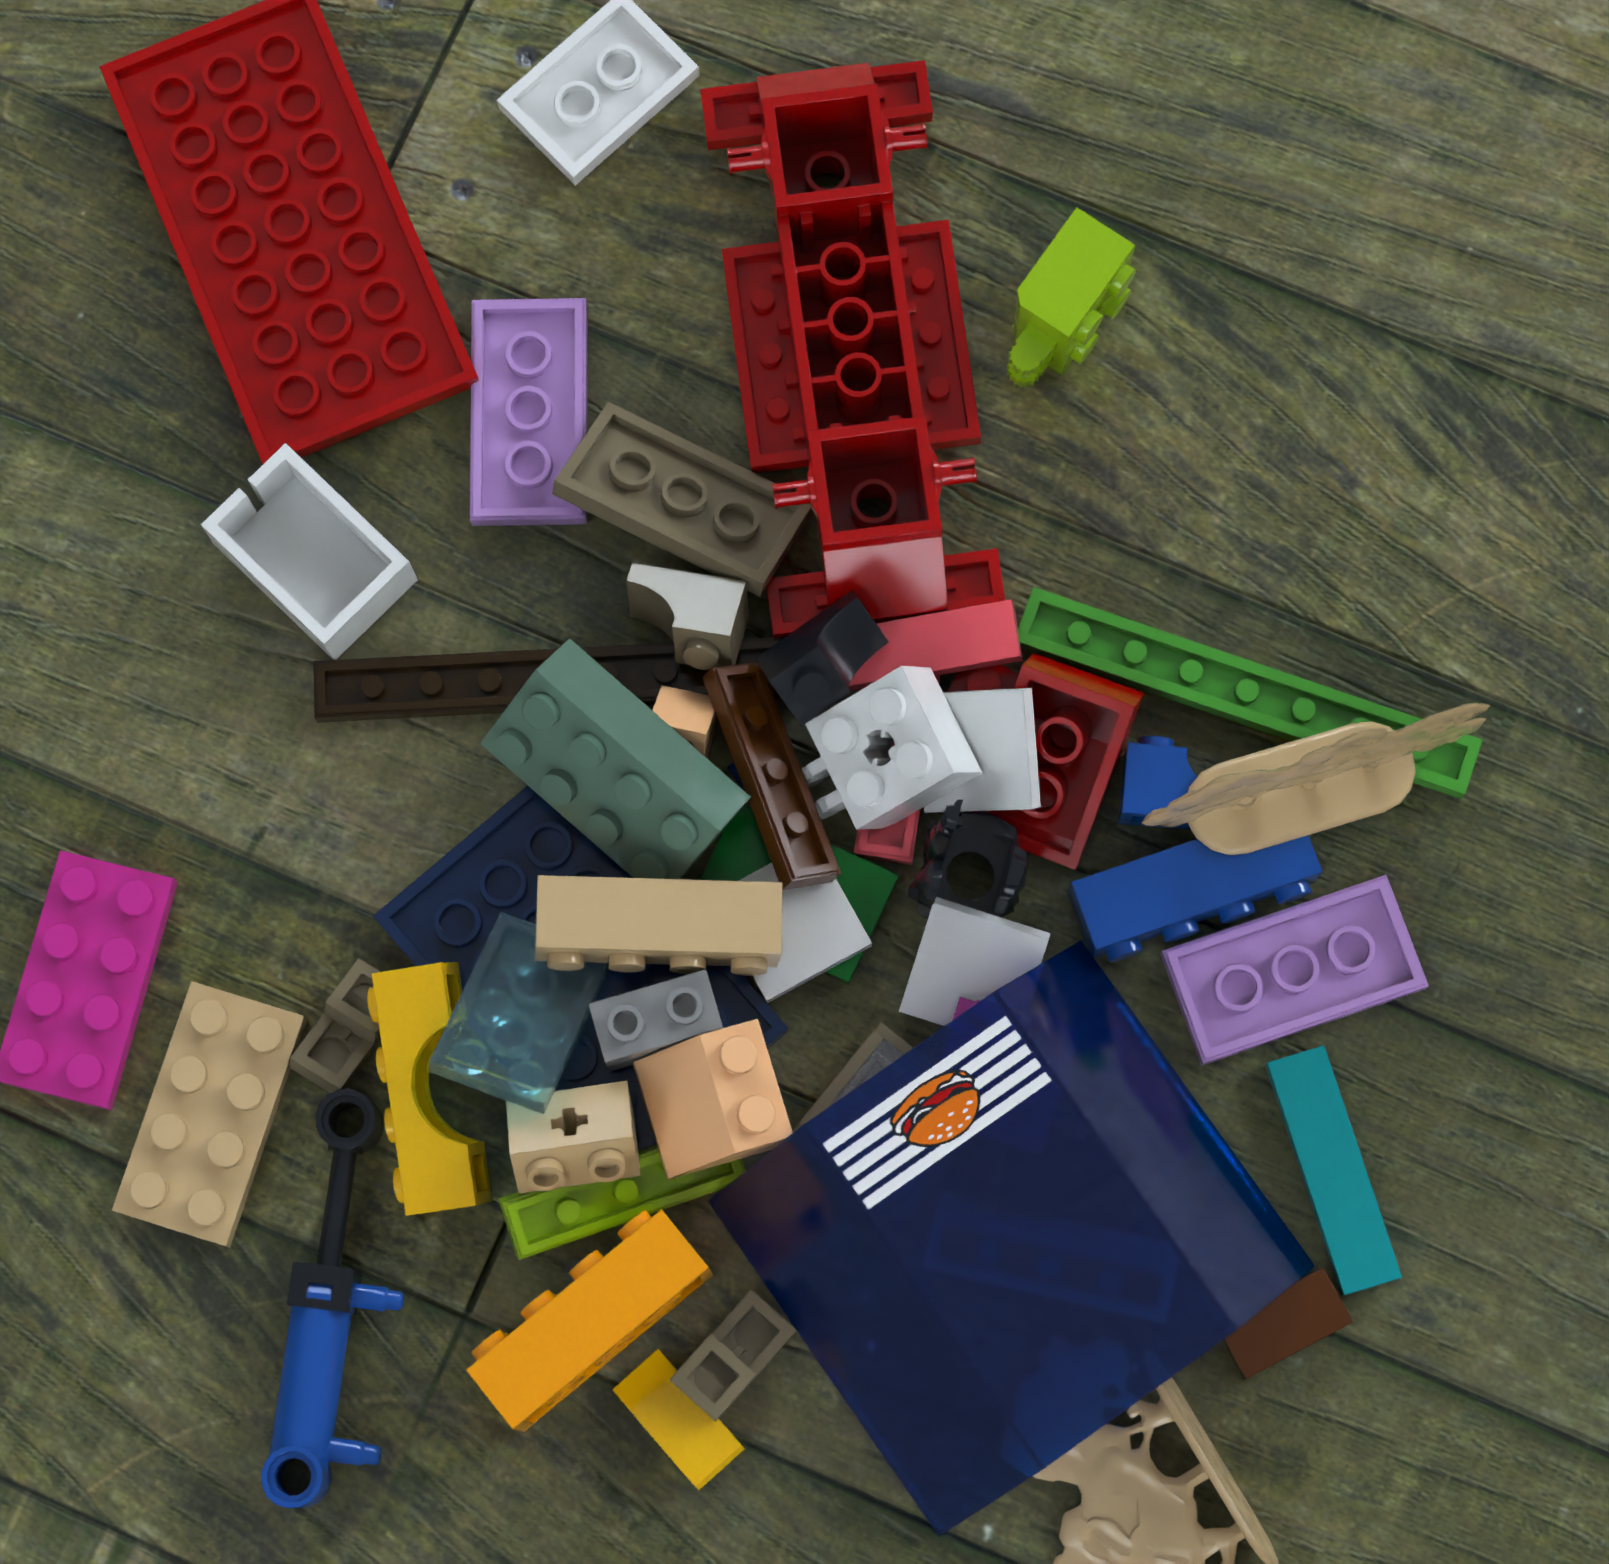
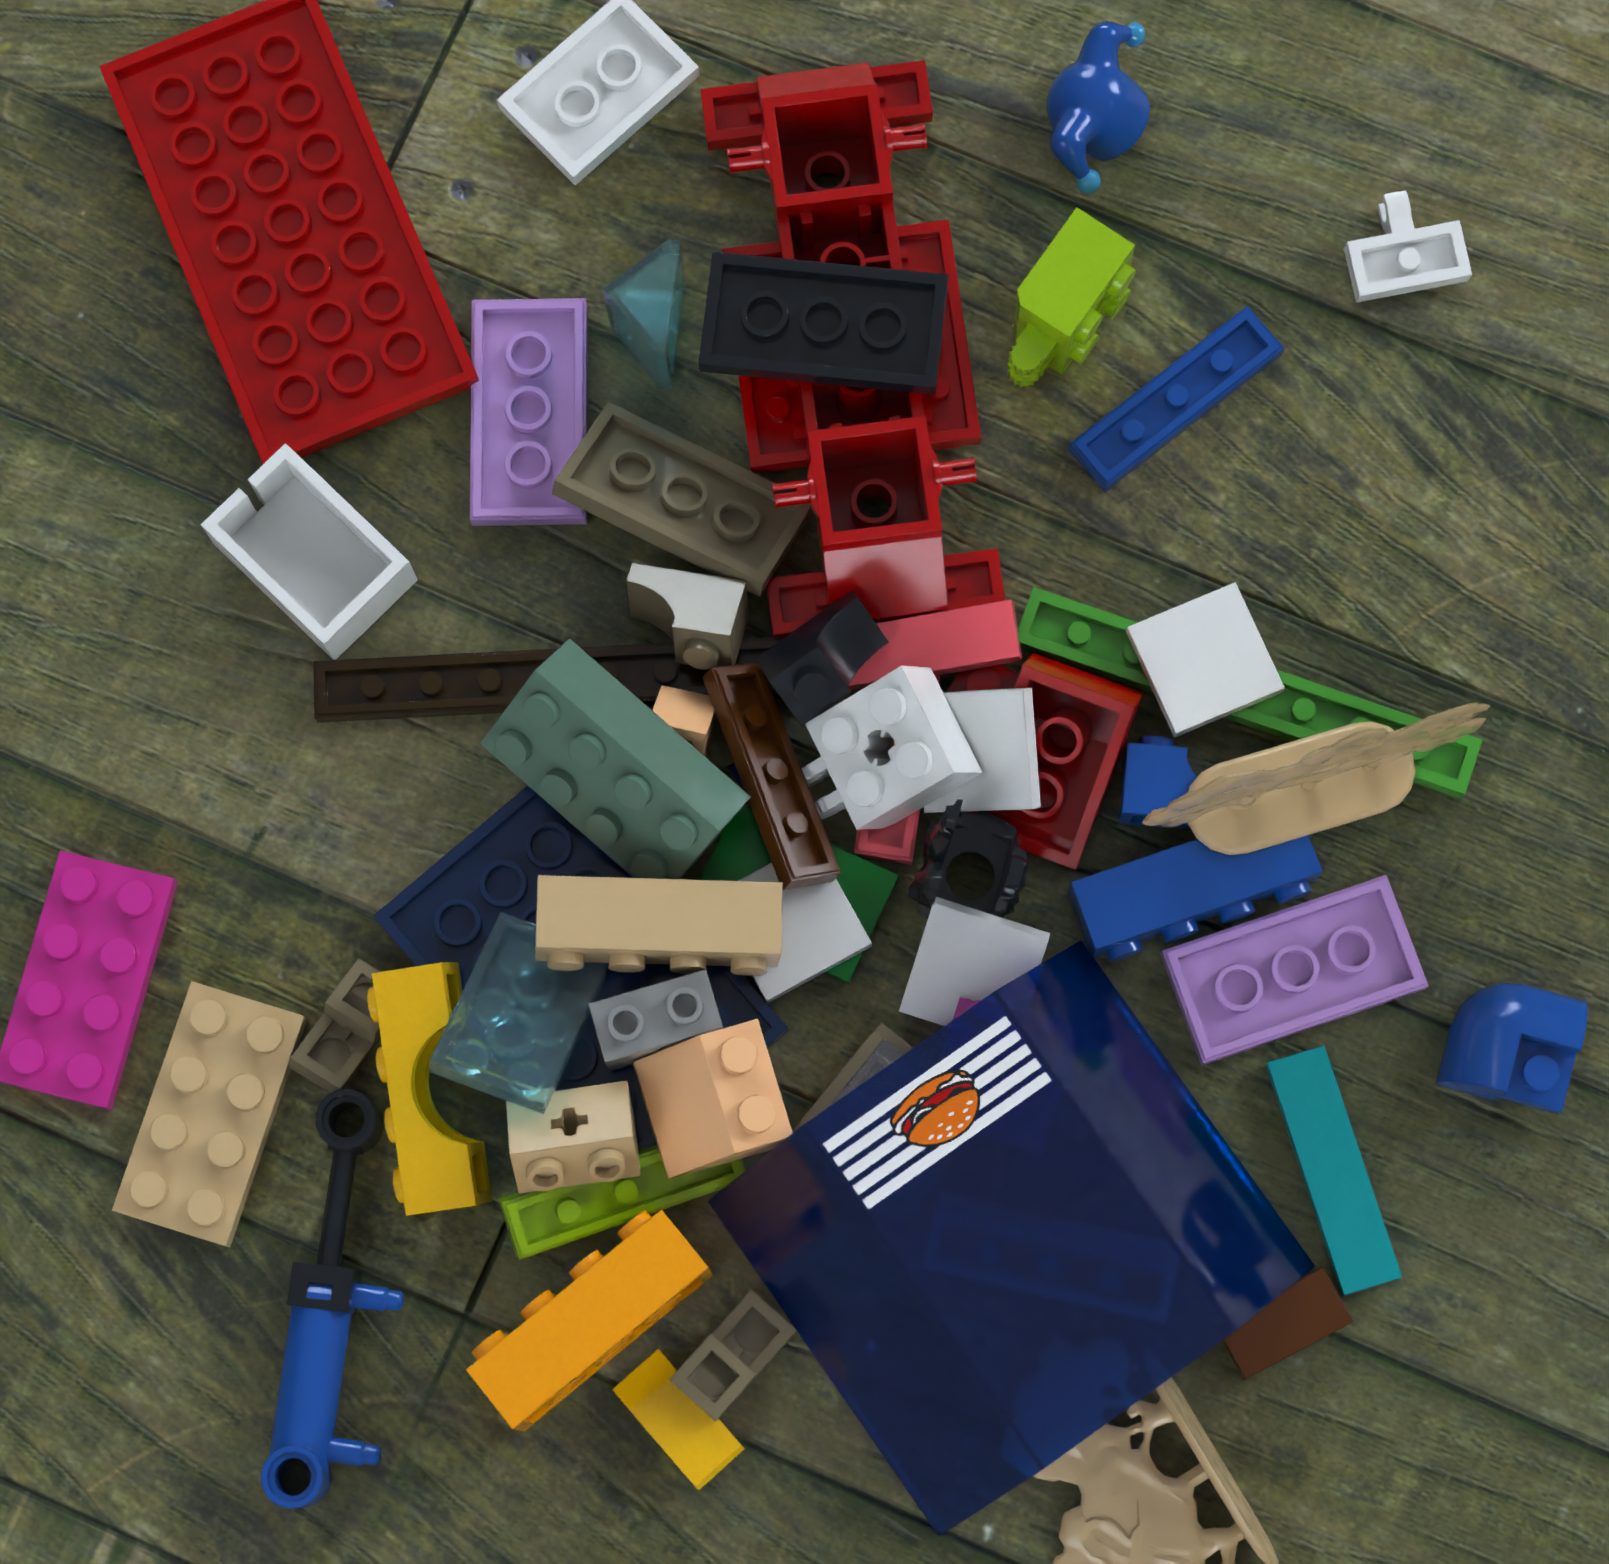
(647, 310): none -> clear light blue slope
(823, 323): none -> black plate
(1096, 104): none -> blue piece
(1176, 399): none -> blue tile
(1204, 659): none -> white tile
(1406, 256): none -> white plate
(1514, 1045): none -> blue brick

